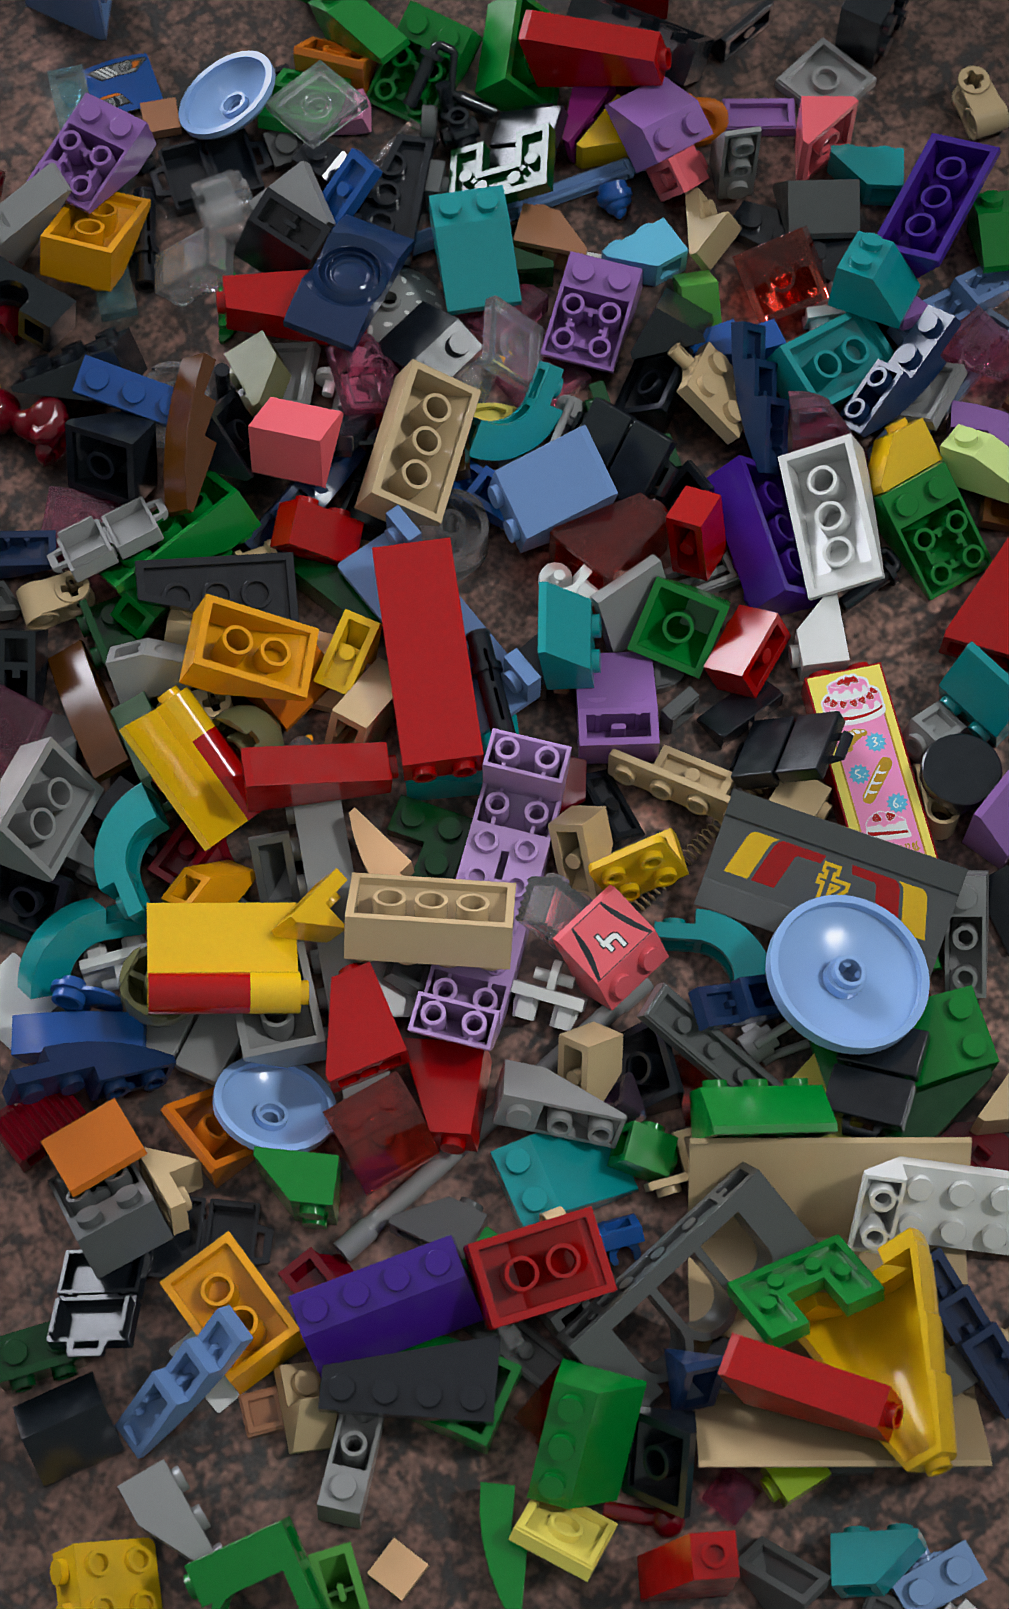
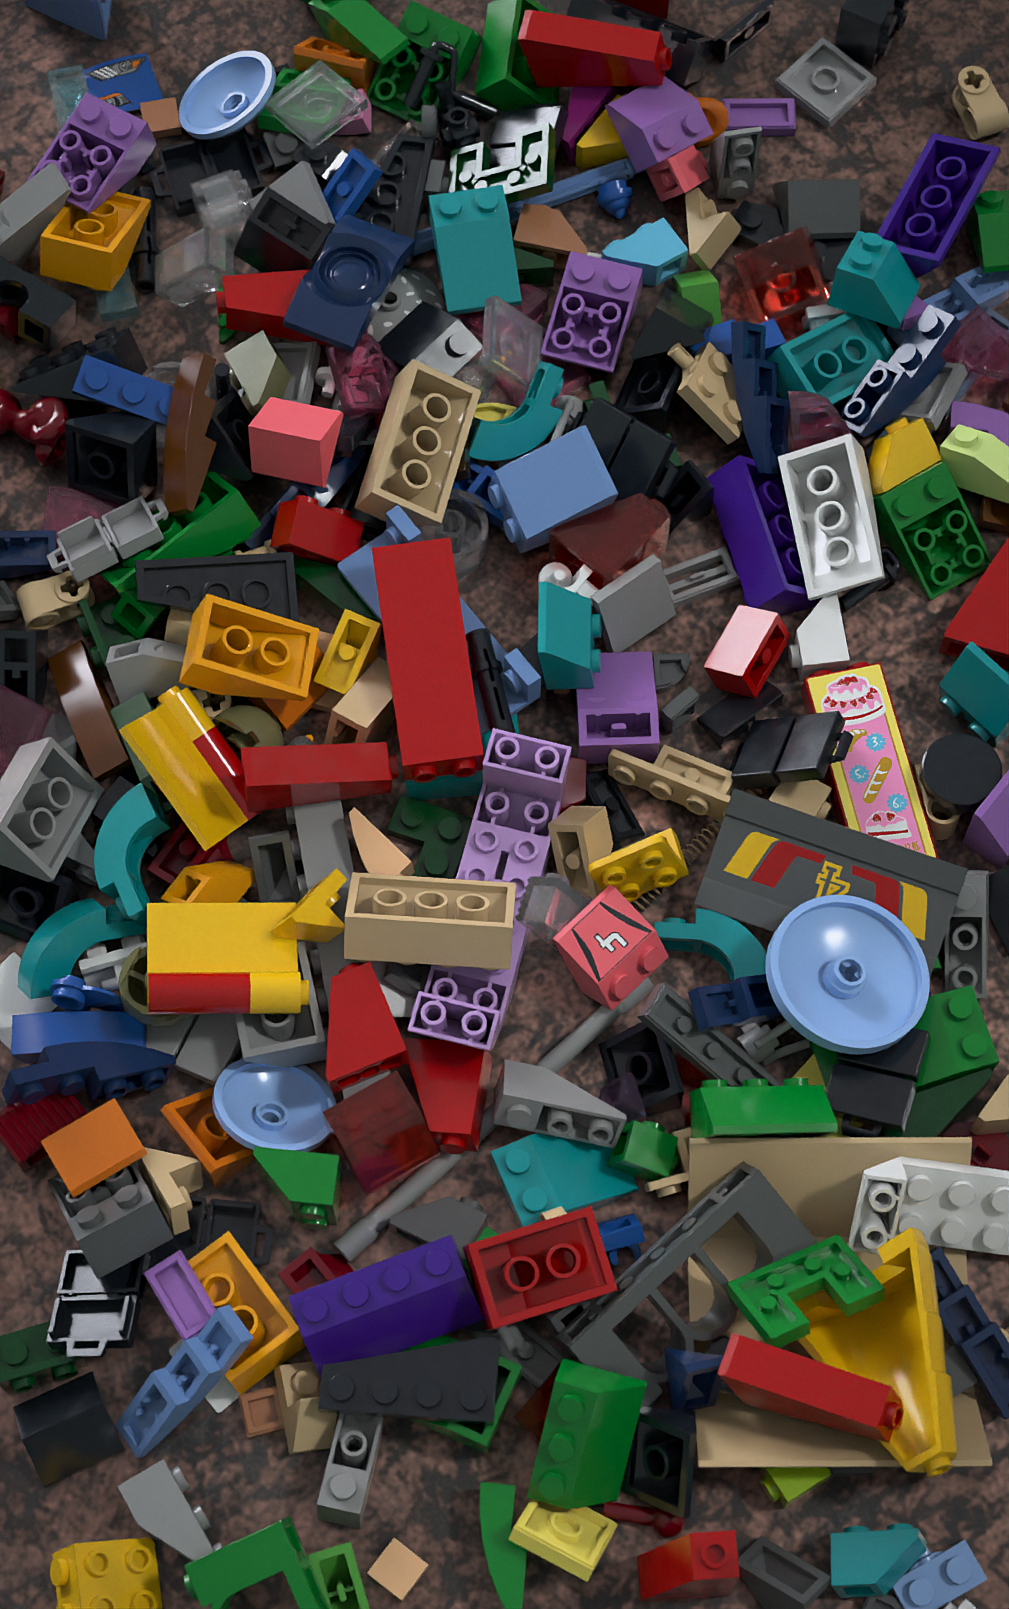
(181, 1294): none -> medium lavender tile
(529, 995): white hips -> none
(591, 1058): tan slope -> none
(679, 625): green slope -> none
(696, 533): red brick -> none
(731, 1495): clear pink slope -> none
(819, 125): coral slope -> none
(876, 167): teal slope -> none
(928, 727): light grey bracket -> none

